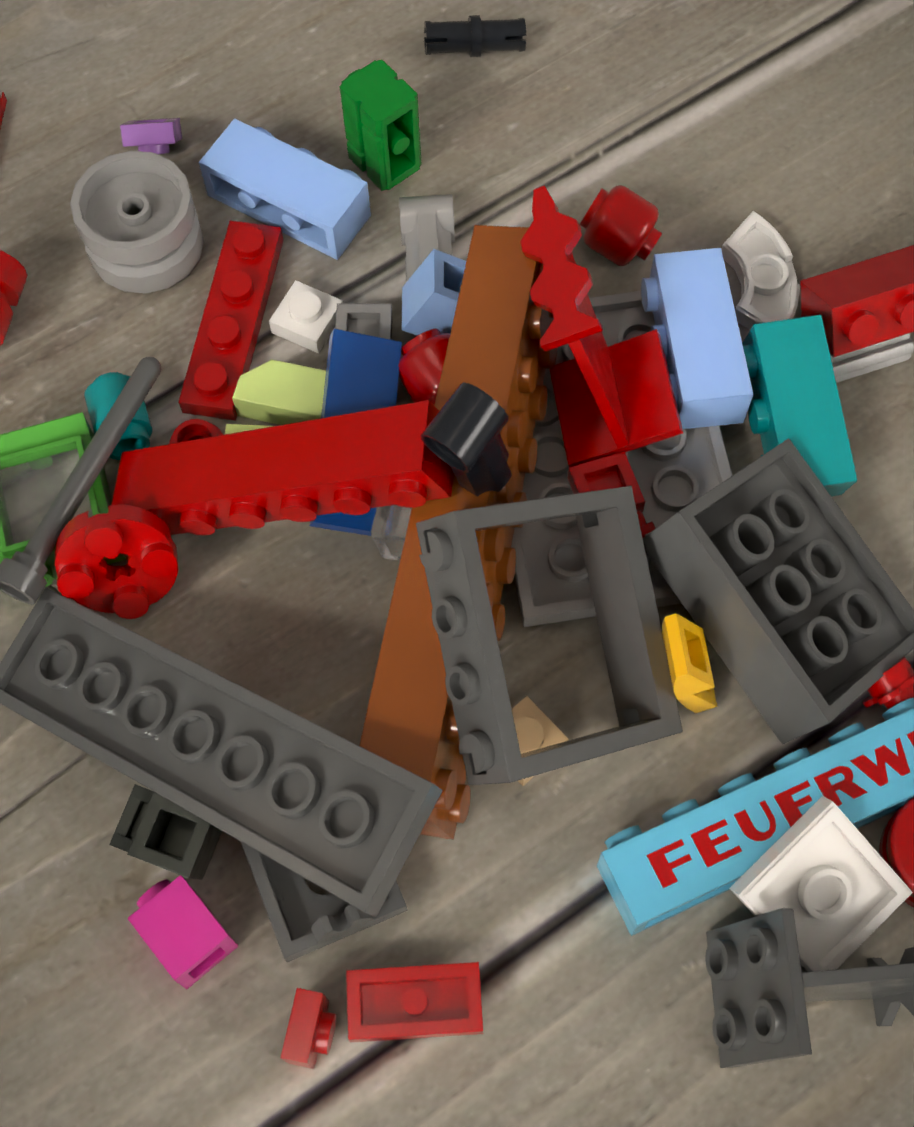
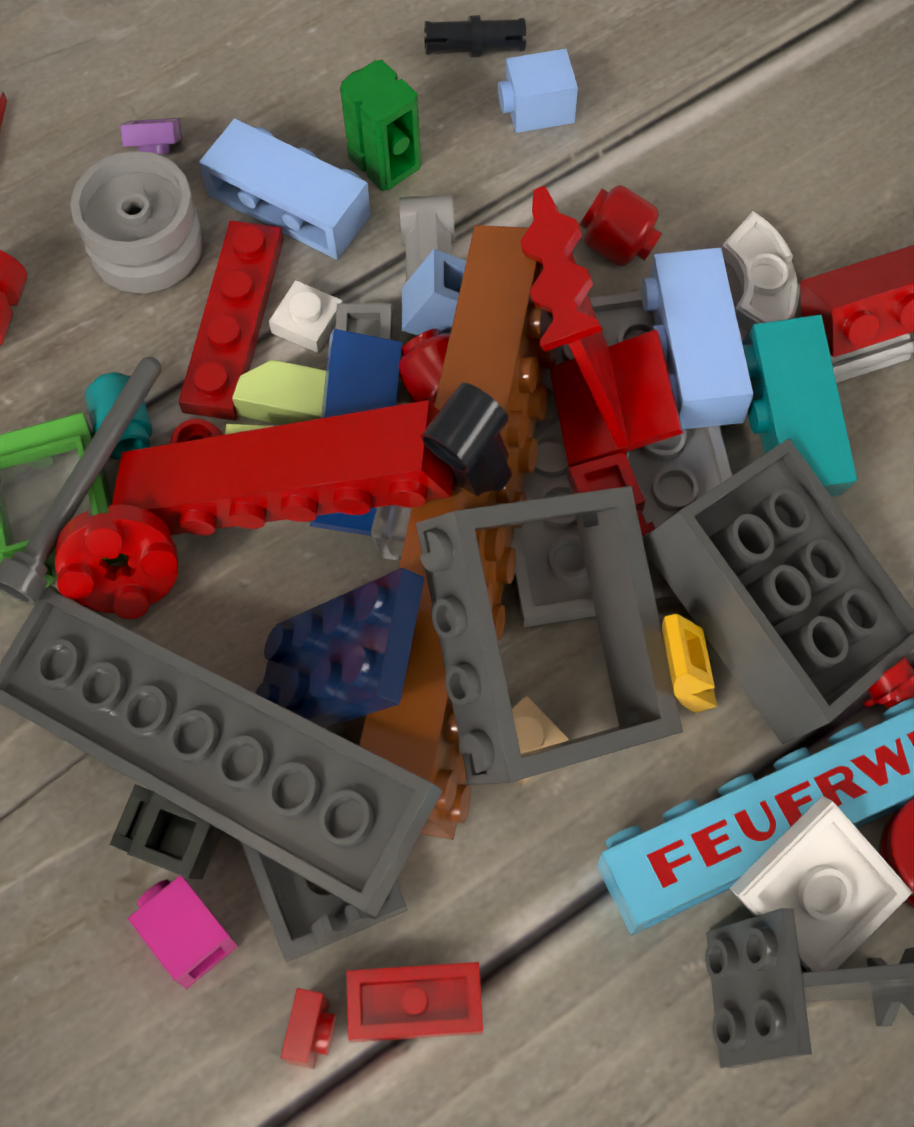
(345, 652): none -> dark blue plate
(539, 90): none -> light blue brick

